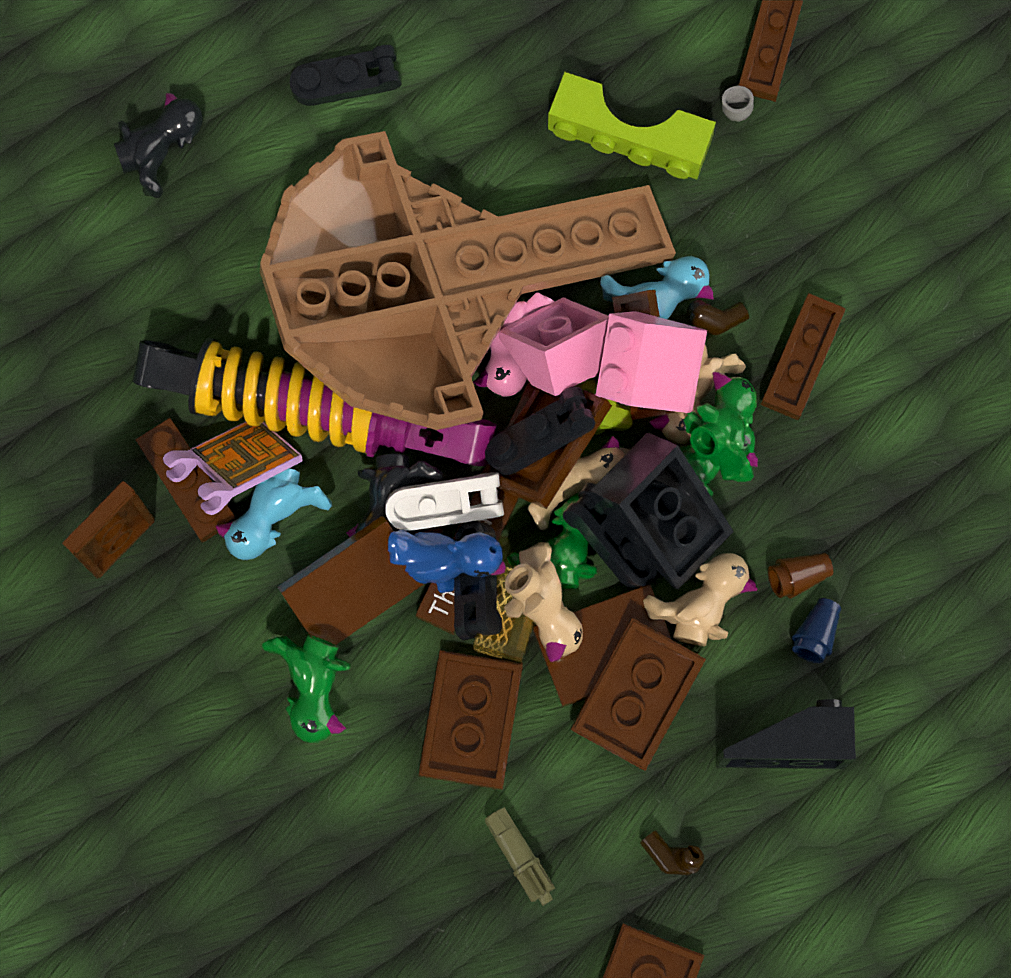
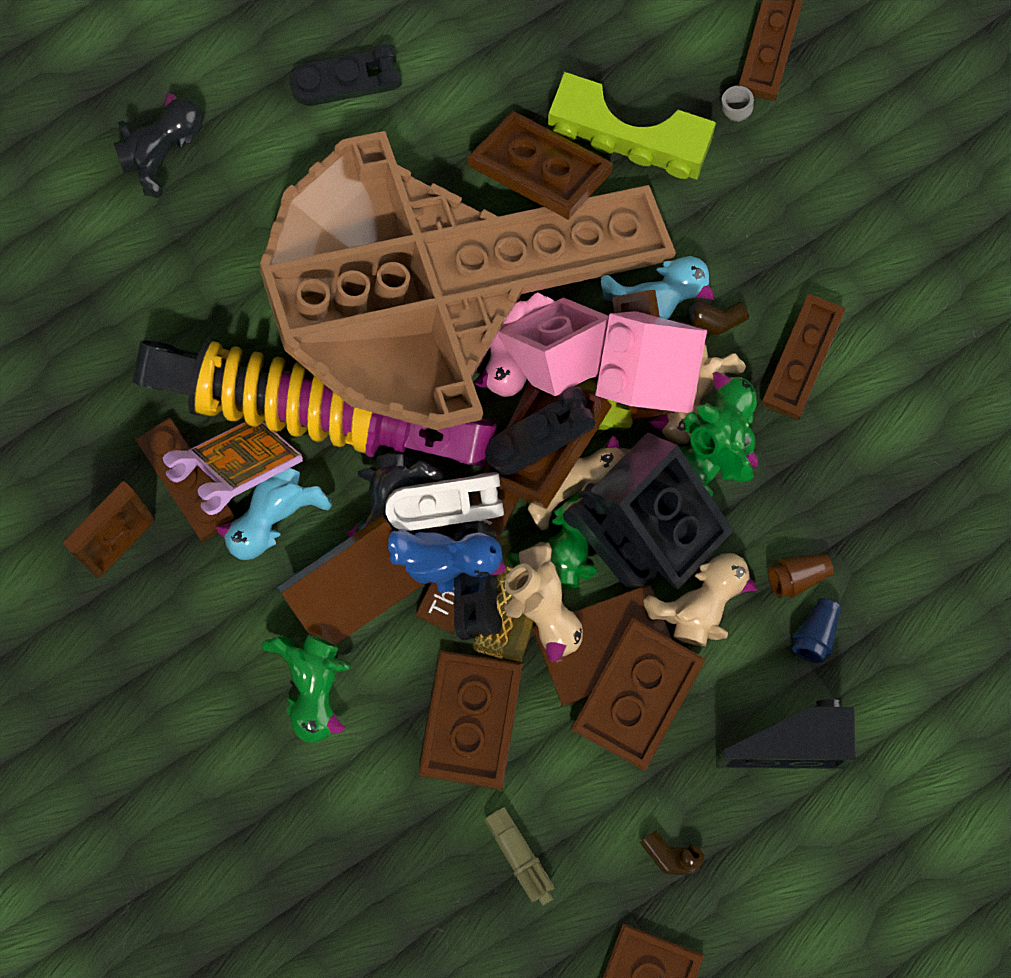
(540, 164): none -> reddish brown tile

